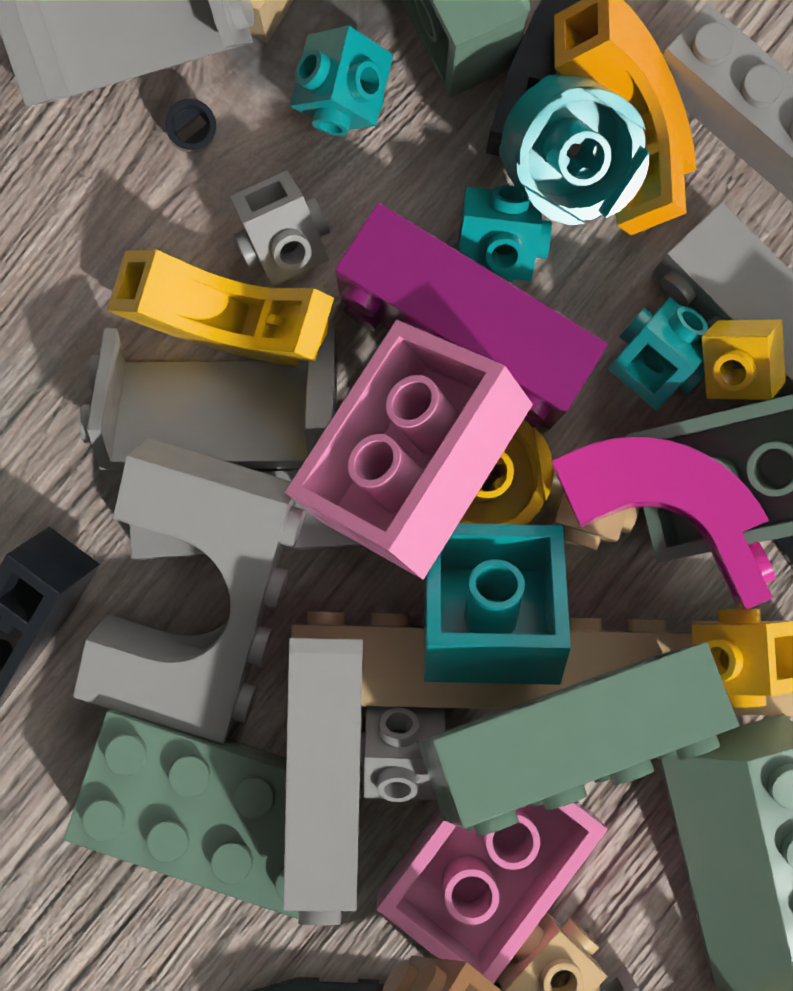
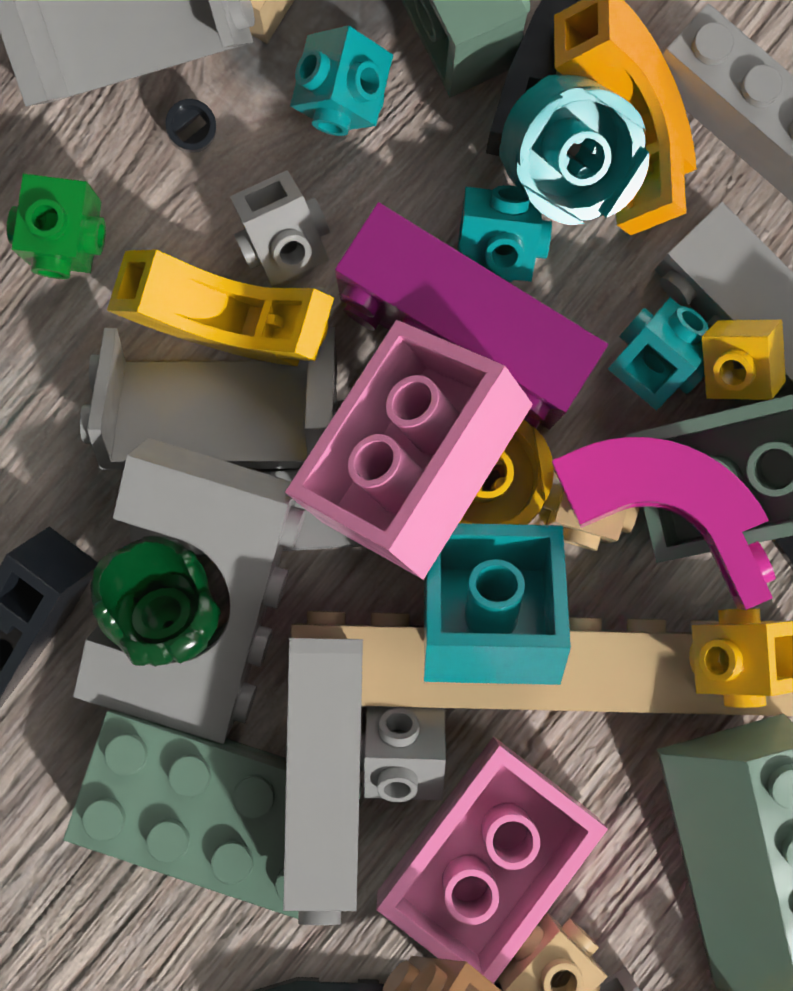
(56, 226): none -> green brick
(154, 601): none -> dark green hair
(578, 736): sand green brick -> none

